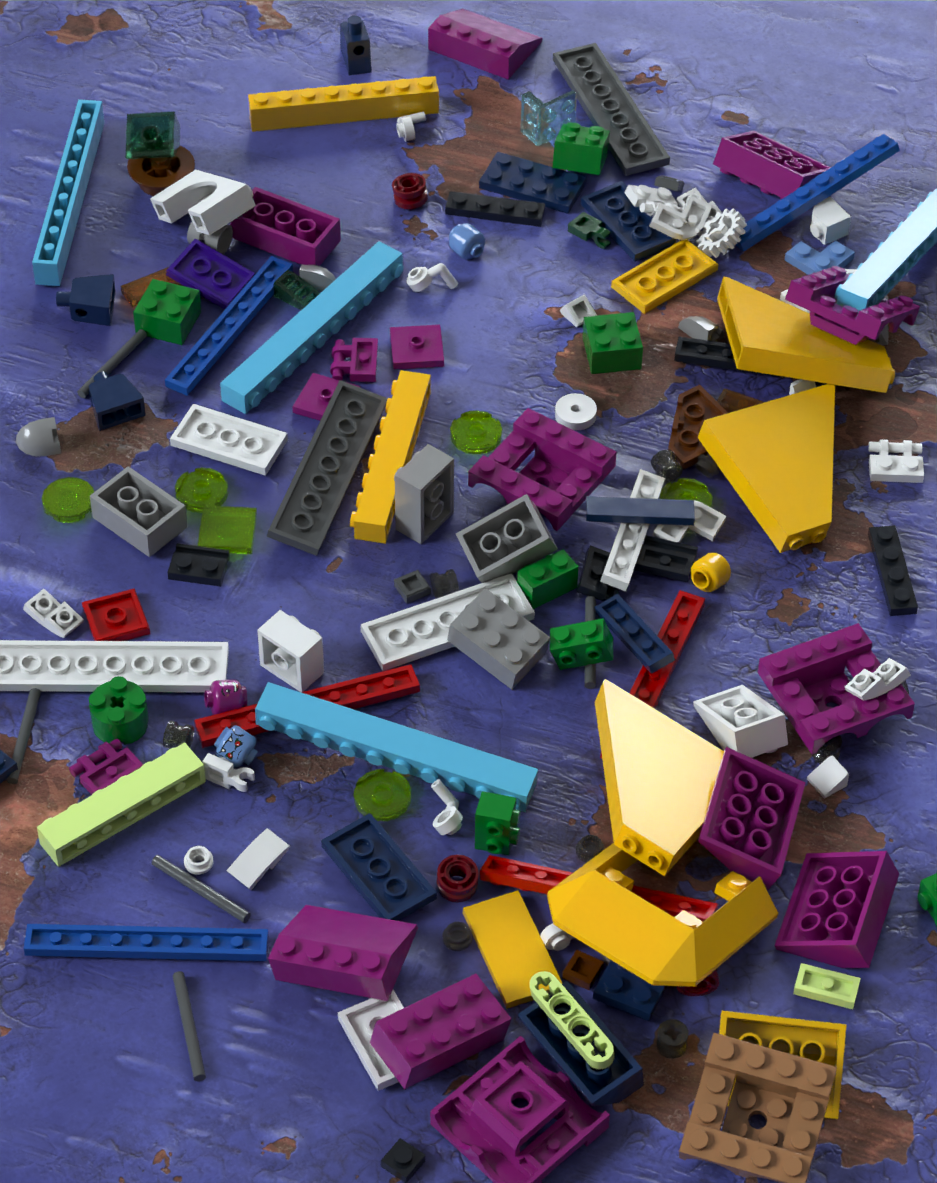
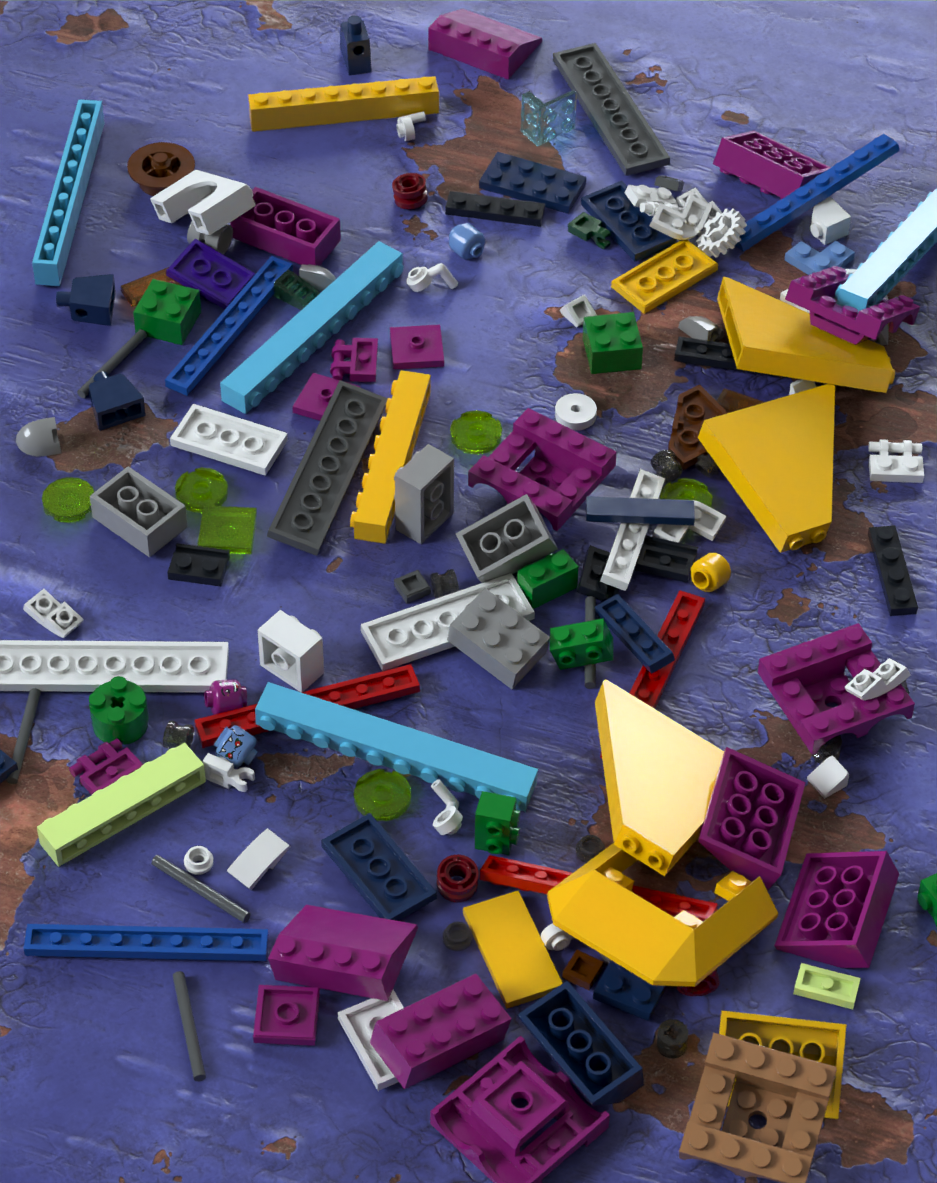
(116, 617): red tile -> none
(152, 135): slope -> none
(286, 1015): none -> magenta plate
(403, 1160): black plate -> none
(573, 1018): yellowish green beam -> none
(581, 148): green brick -> none
(743, 721): white slope -> none

